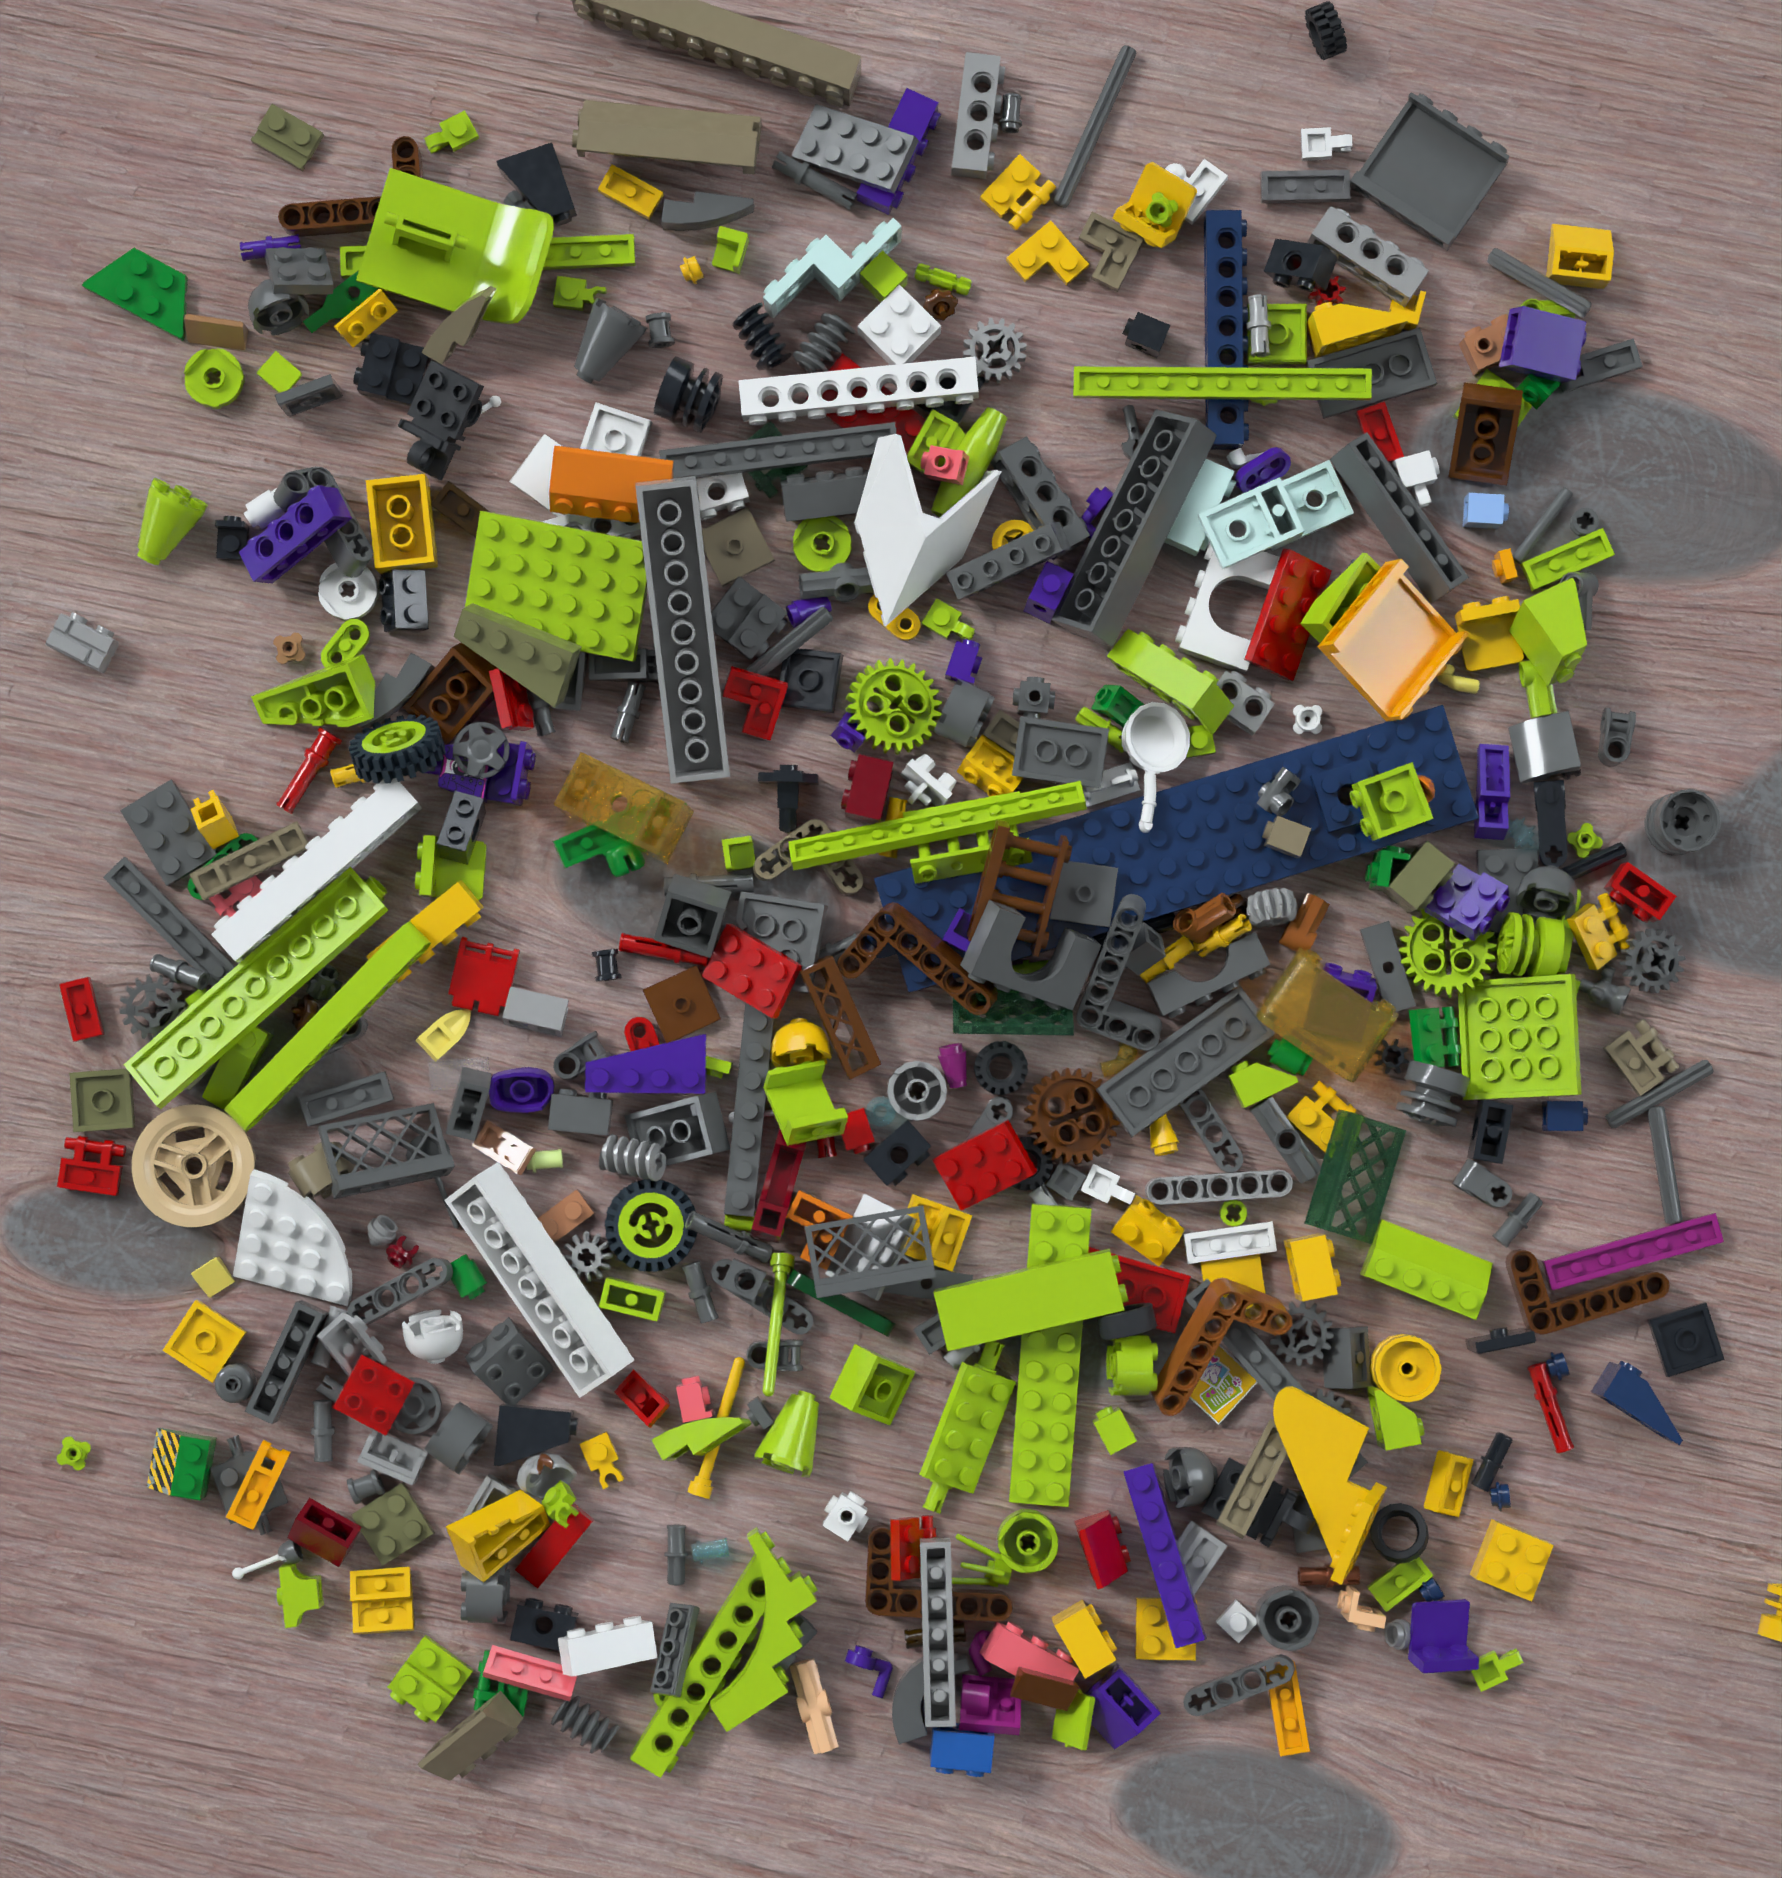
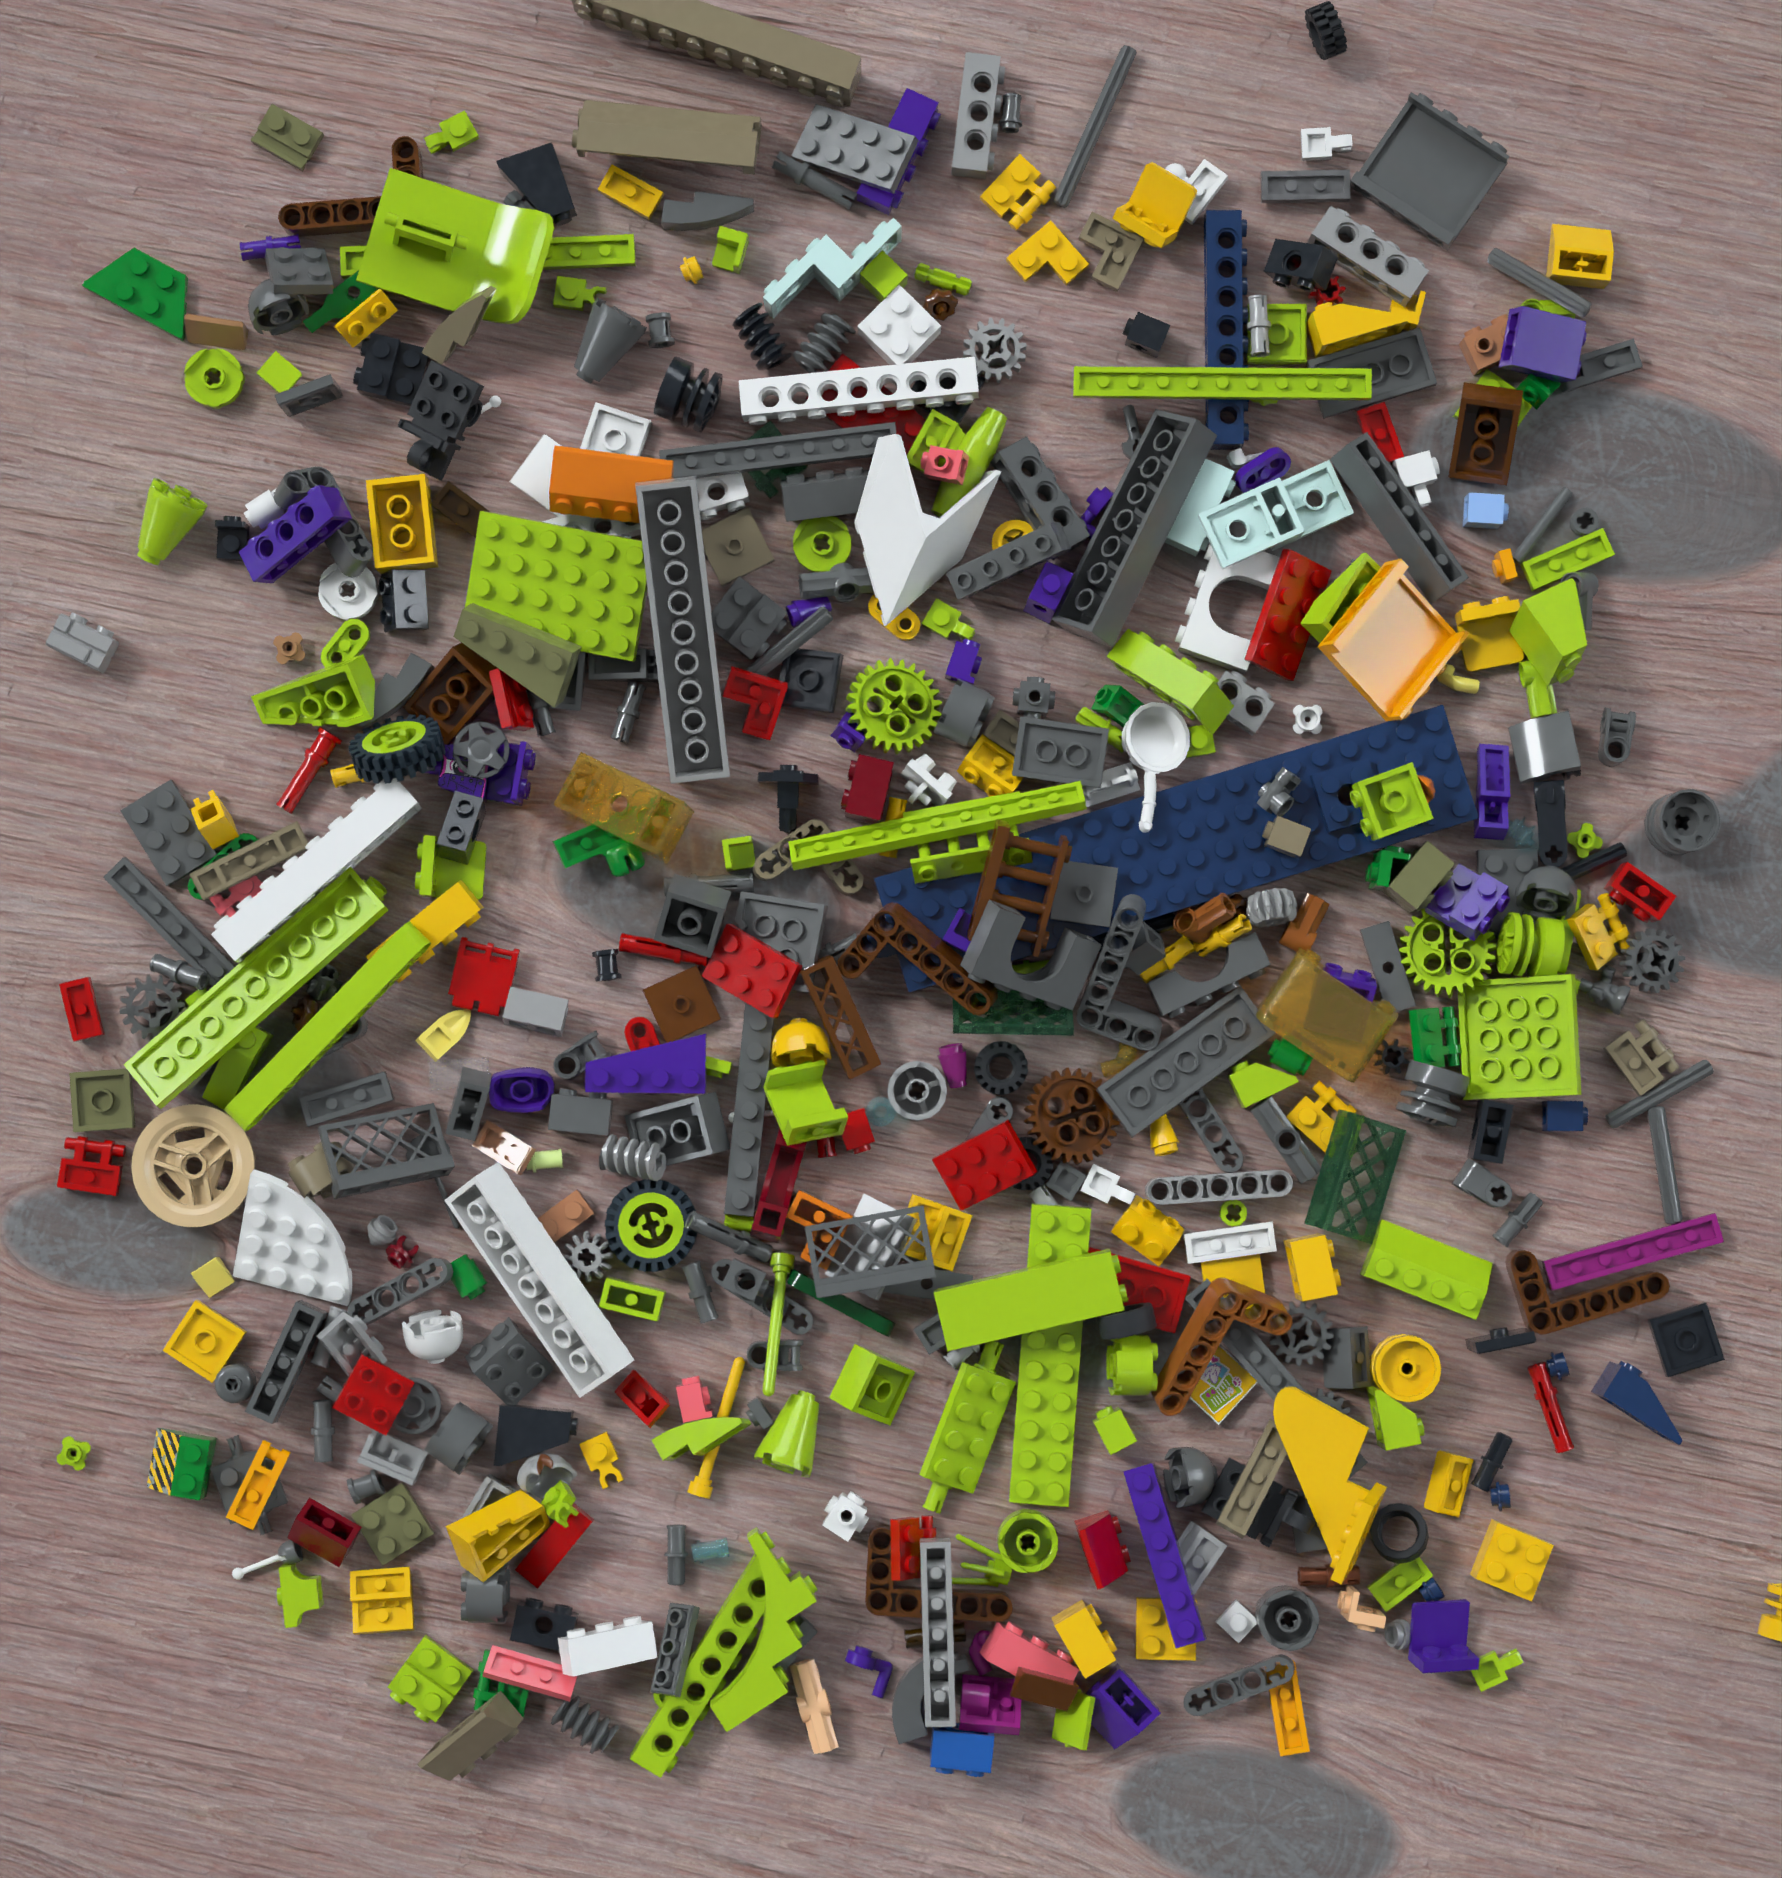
(880, 1160): black brick -> none
(1155, 215): lime plate -> none

